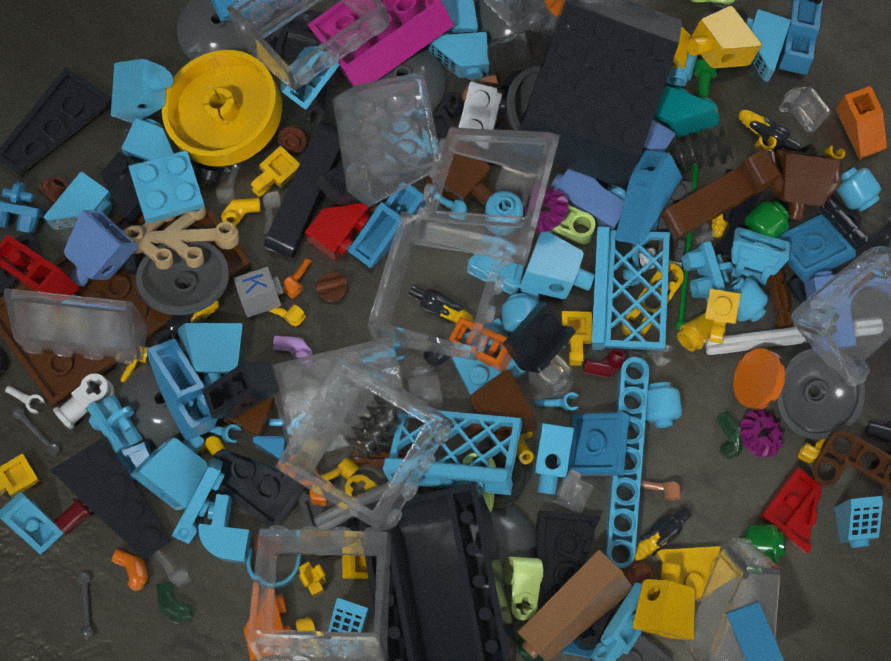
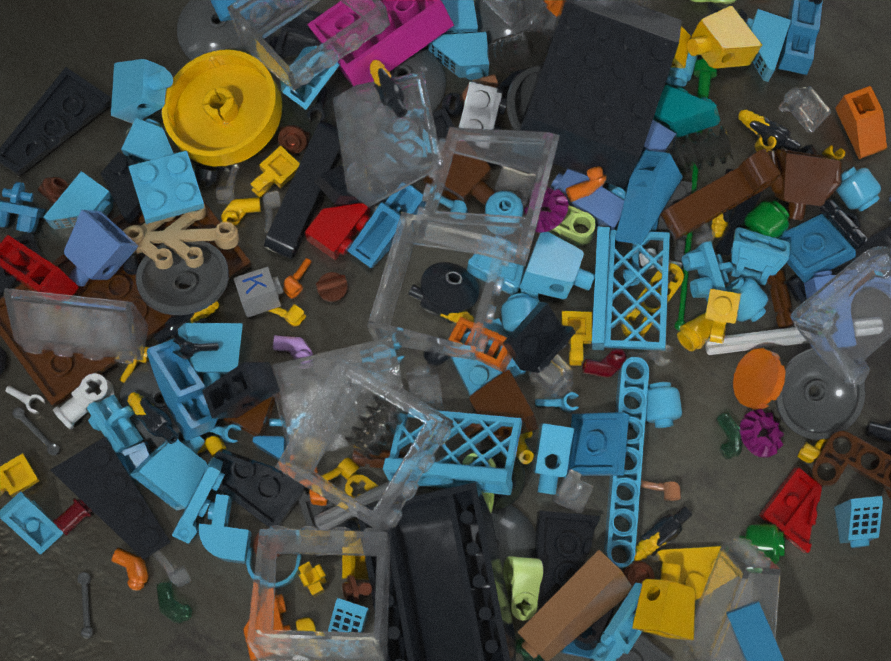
(152, 418): none -> black piece
(190, 348): none -> black hand
(352, 590): none -> copper plate
(387, 88): none -> black piece
(449, 287): none -> black dish
(587, 187): none -> orange arm

